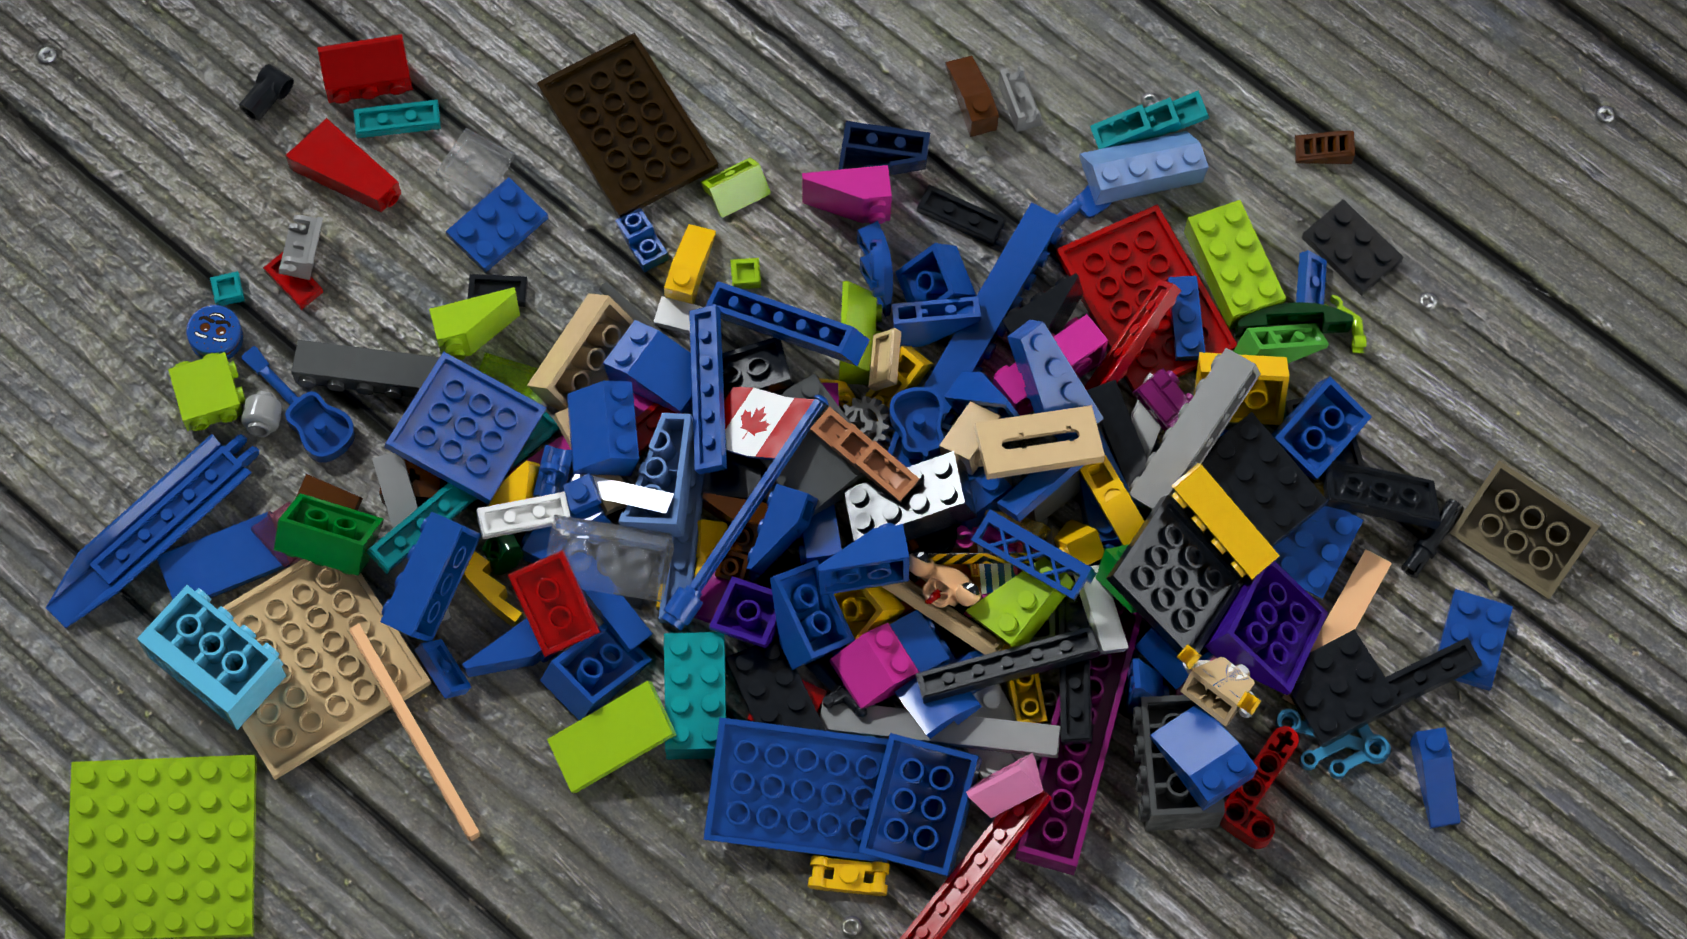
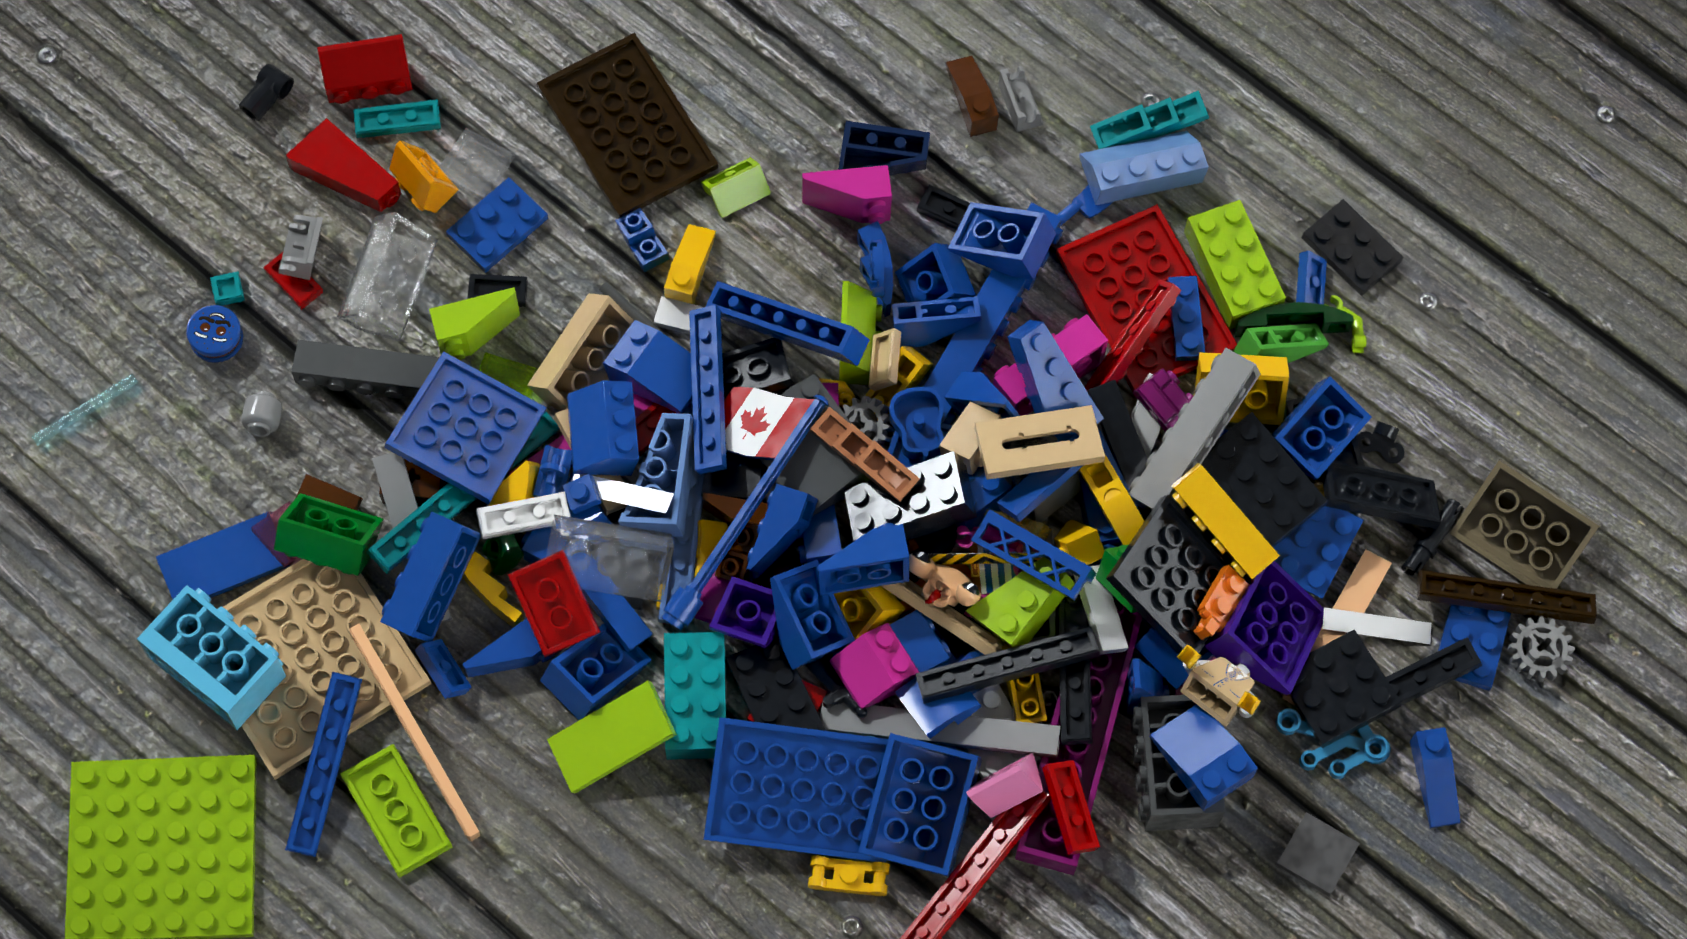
(84, 409): none -> clear light blue bar
(150, 526): blue hinge -> none
(207, 391): lime brick -> none
(322, 428): blue piece -> none
(323, 764): none -> blue tile
(387, 277): none -> clear slope
(396, 810): none -> lime tile
(421, 177): none -> light orange slope
(745, 273): lime tile -> none
(1004, 239): none -> blue slope
(1048, 307): black slope -> none
(1070, 807): none -> red plate
(1220, 602): none -> orange hinge
(1262, 782): red beam -> none
(1317, 854): none -> flat silver tile
(1336, 157): reddish brown slope -> none
(1377, 625): none -> white sticker
(1382, 441): none -> black piece
(1506, 597): none -> dark brown tile
(1549, 657): none -> light grey gear

